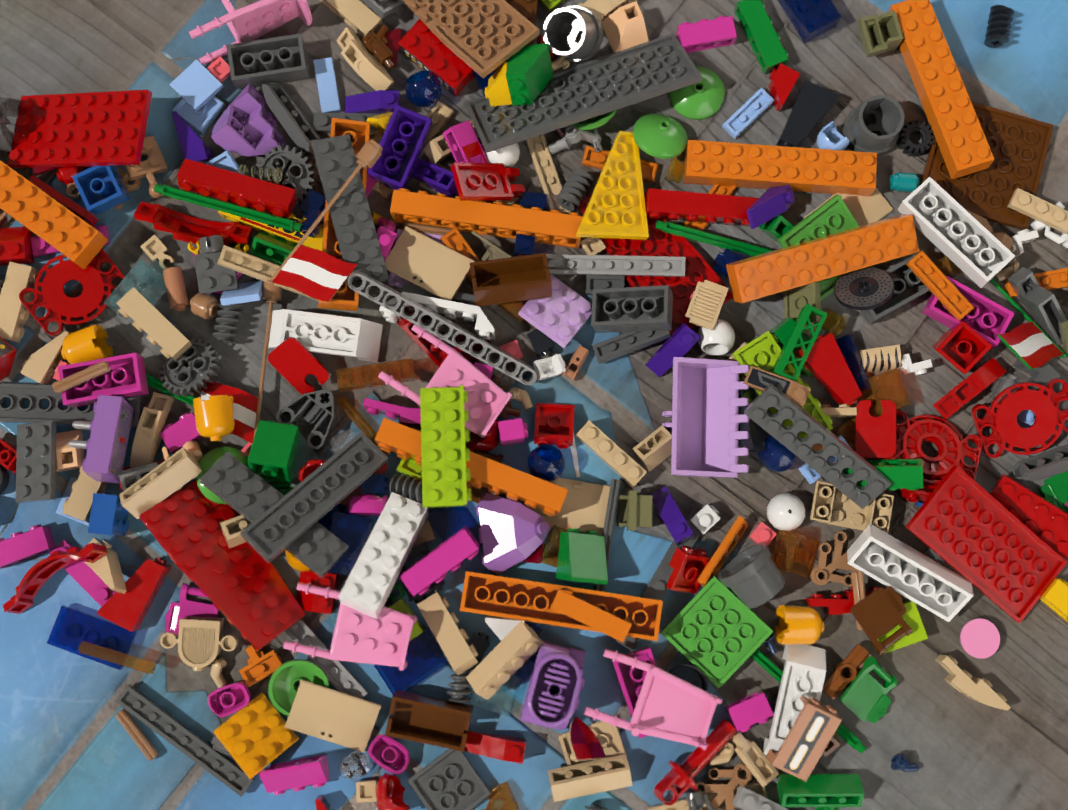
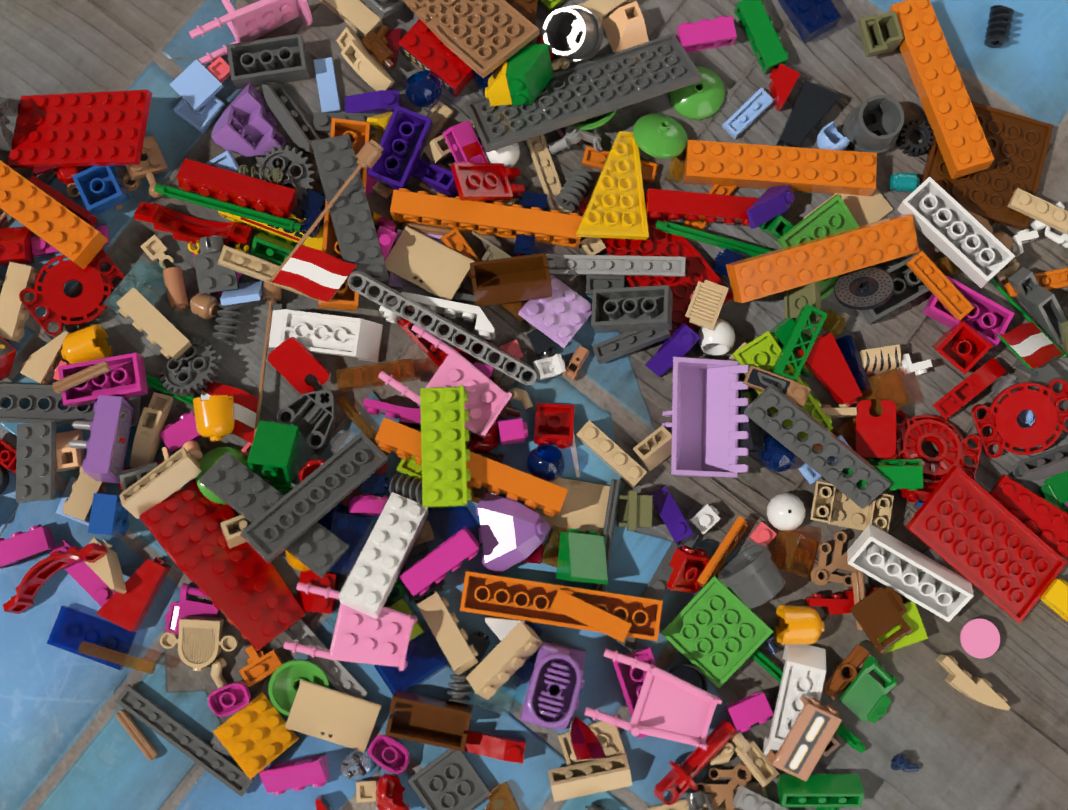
(191, 145): dark purple slope -> none

